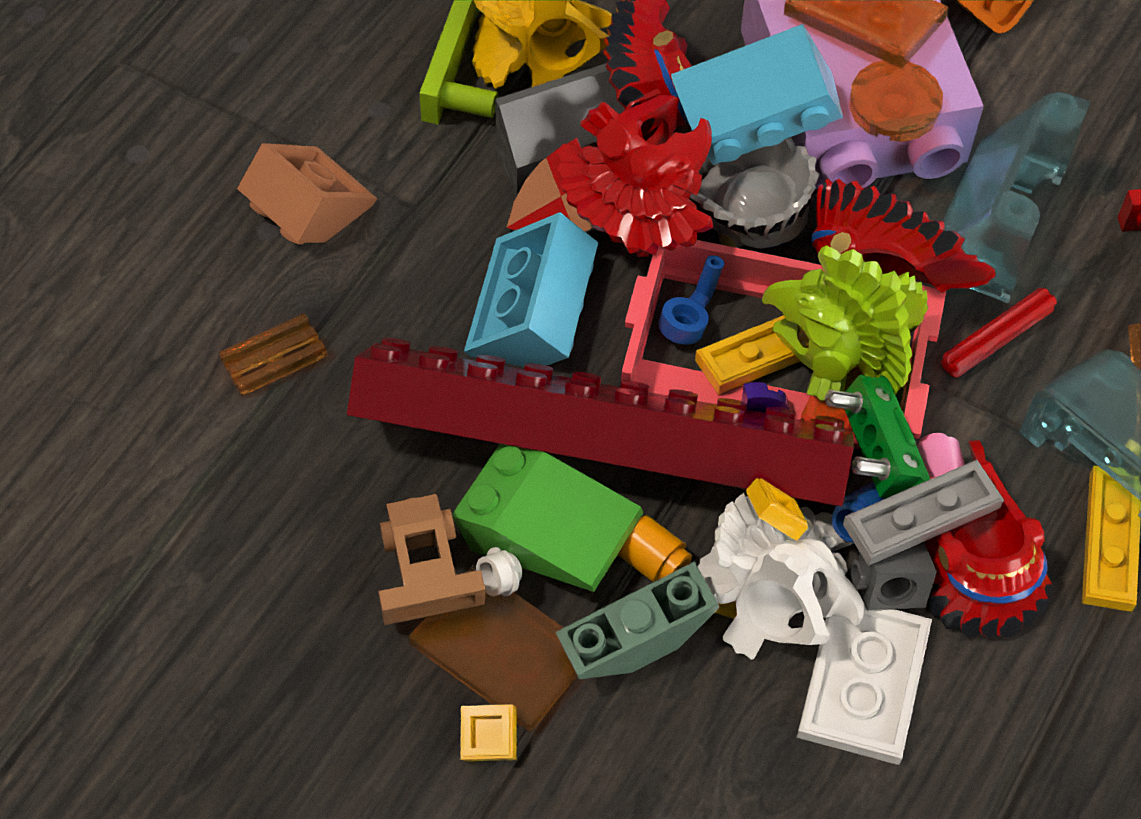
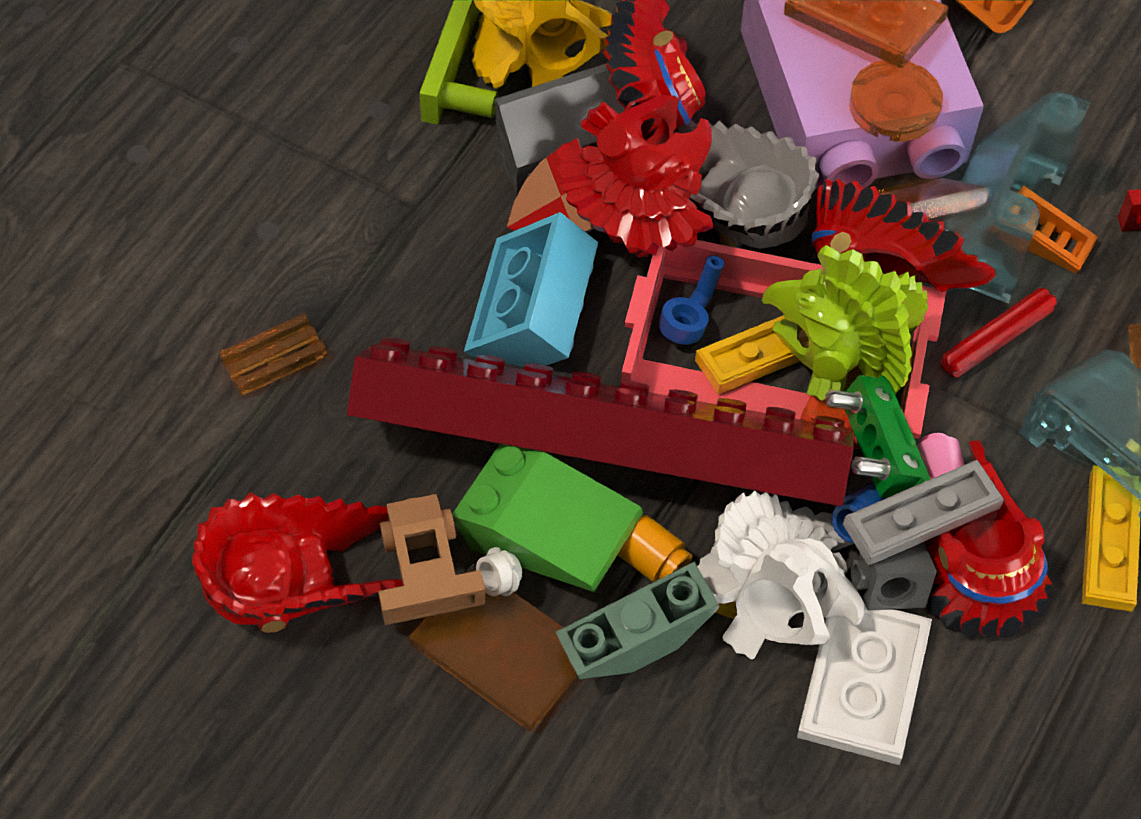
(271, 560): none -> red piece
(303, 192): nougat slope -> none
(488, 732): yellow tile -> none
(759, 397): dark purple tile -> none
(760, 94): medium azure slope -> none
(777, 508): yellow tile -> none
(940, 196): none -> tile
(1057, 221): none -> orange slope

